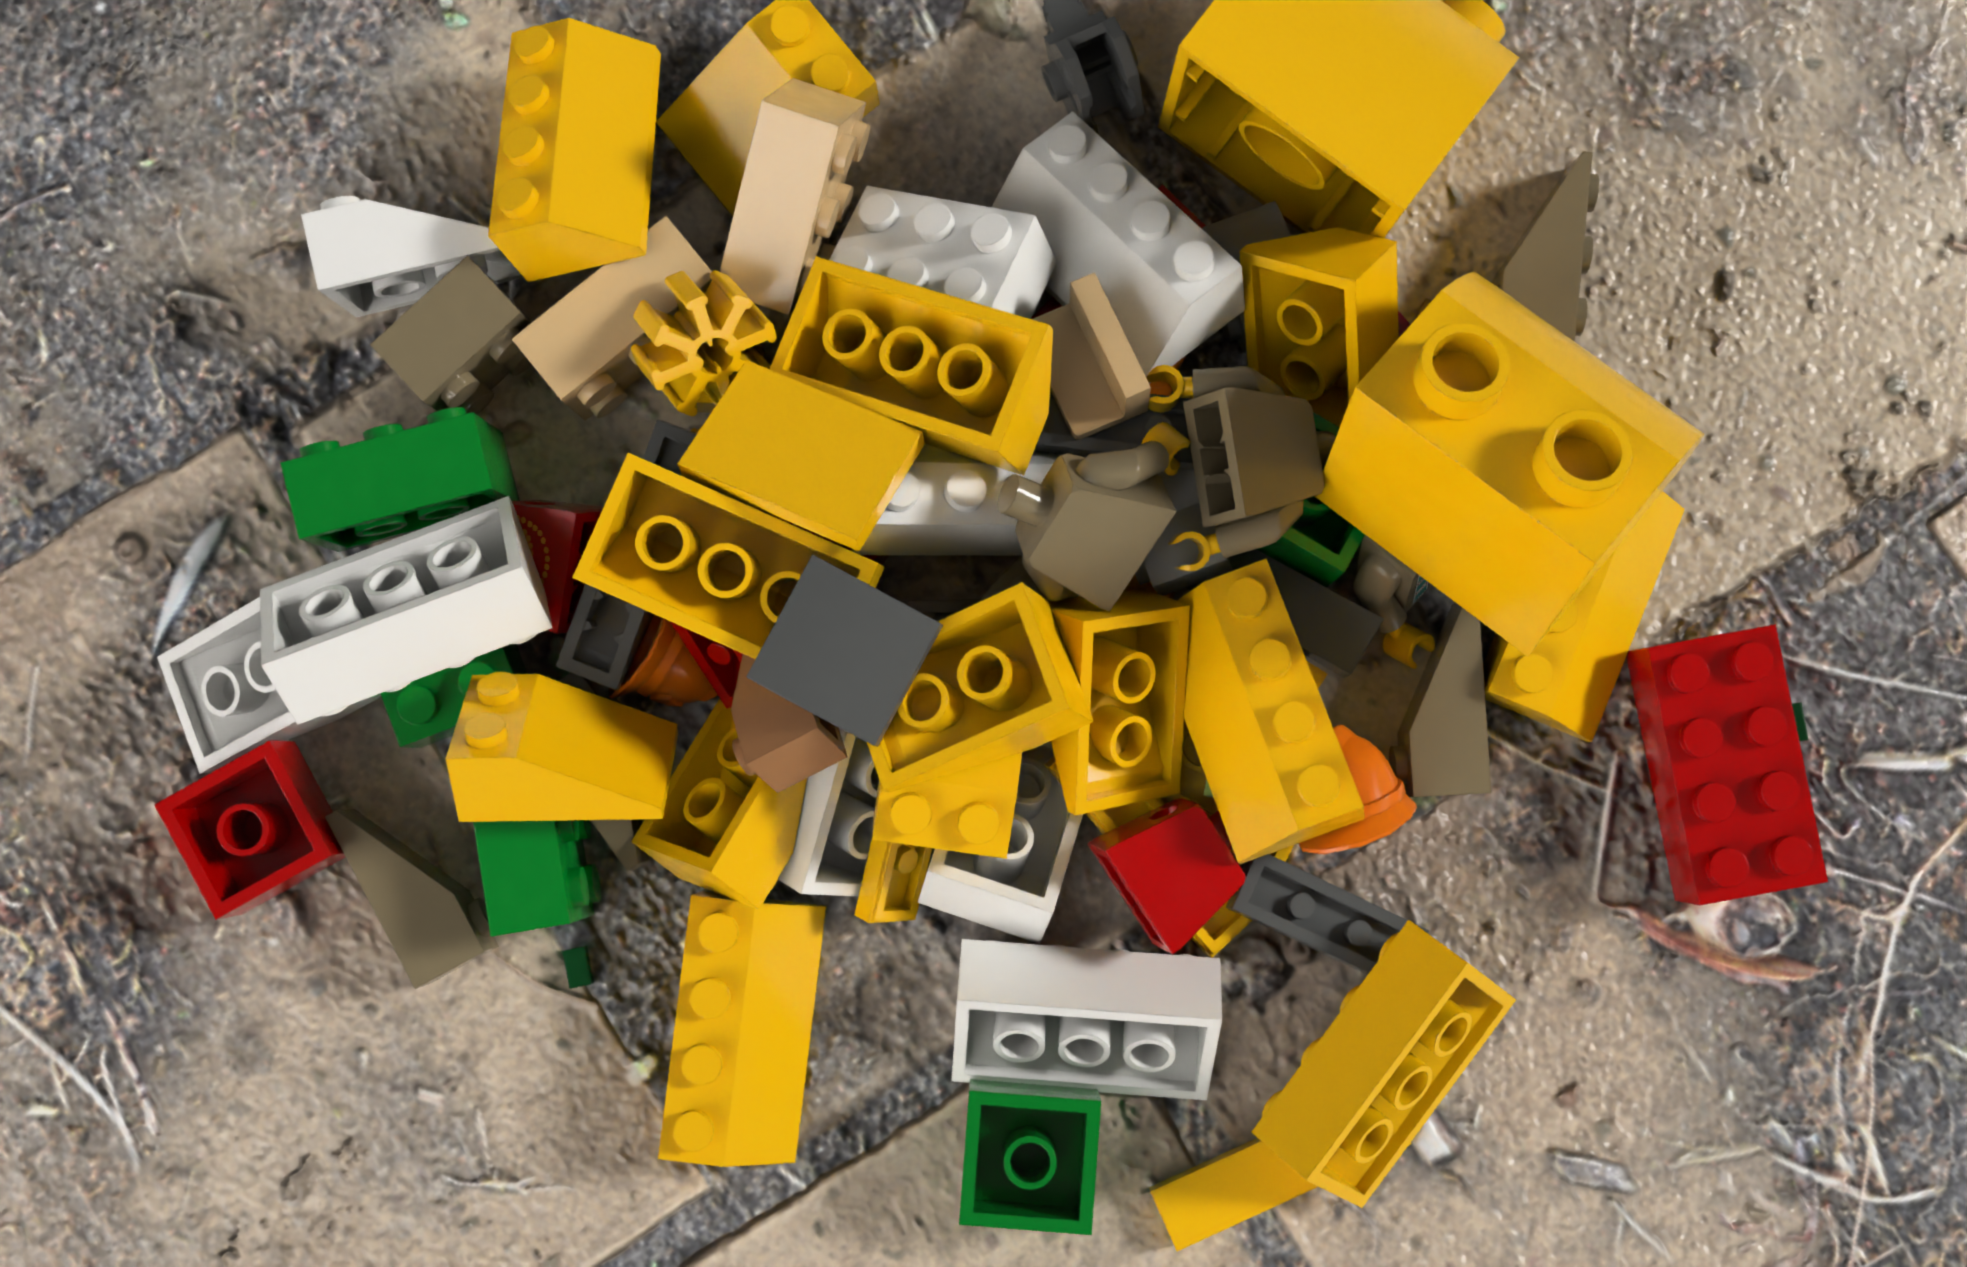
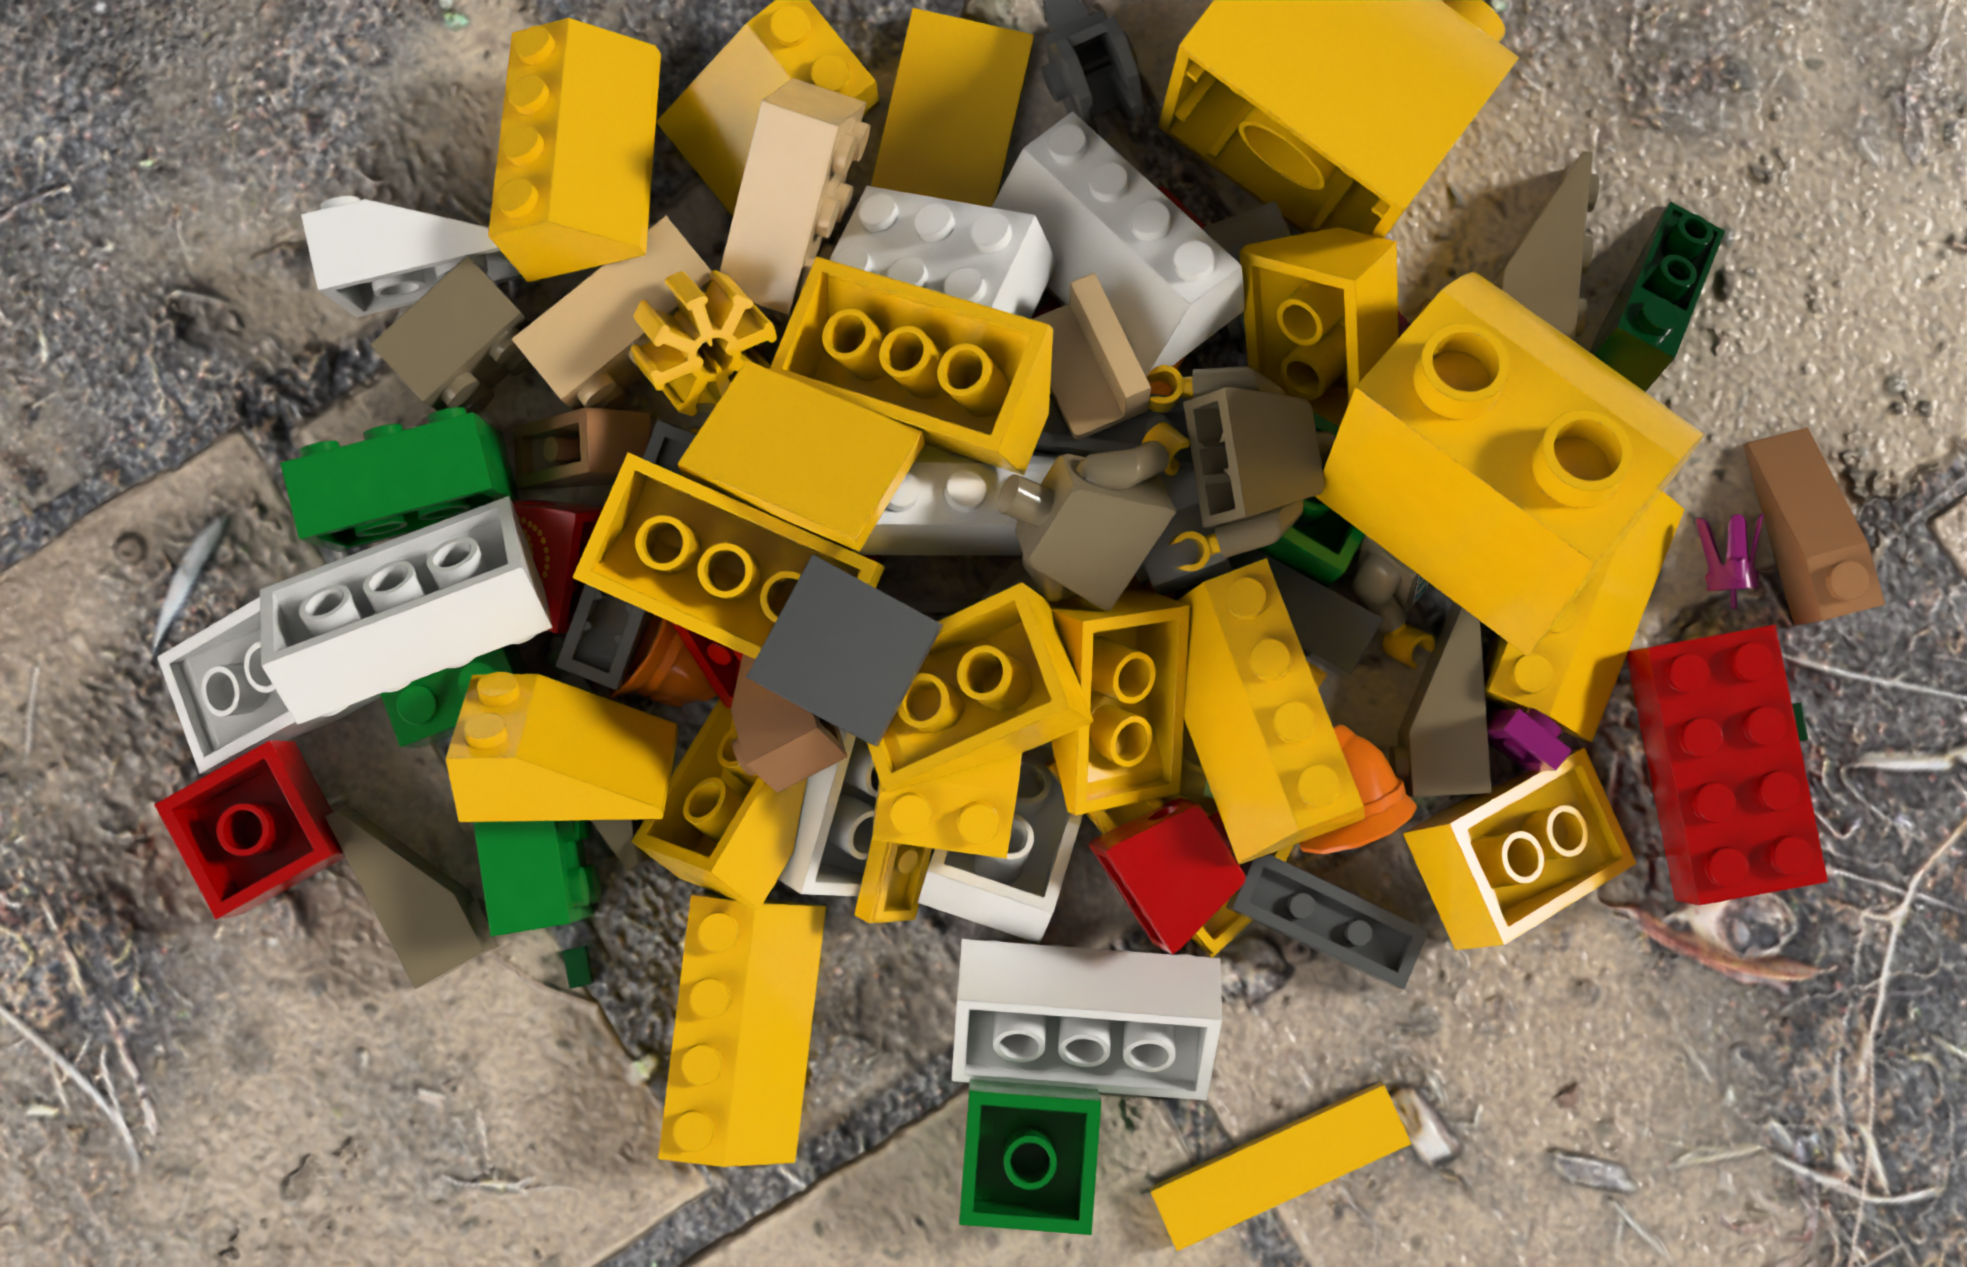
(578, 447): none -> medium nougat slope
(953, 109): none -> yellow tile
(1382, 1065): yellow slope -> none
(1519, 852): none -> yellow slope
(1527, 739): none -> magenta plate
(1658, 297): none -> dark green slope
(1738, 569): none -> magenta piece
(1811, 530): none -> medium nougat slope

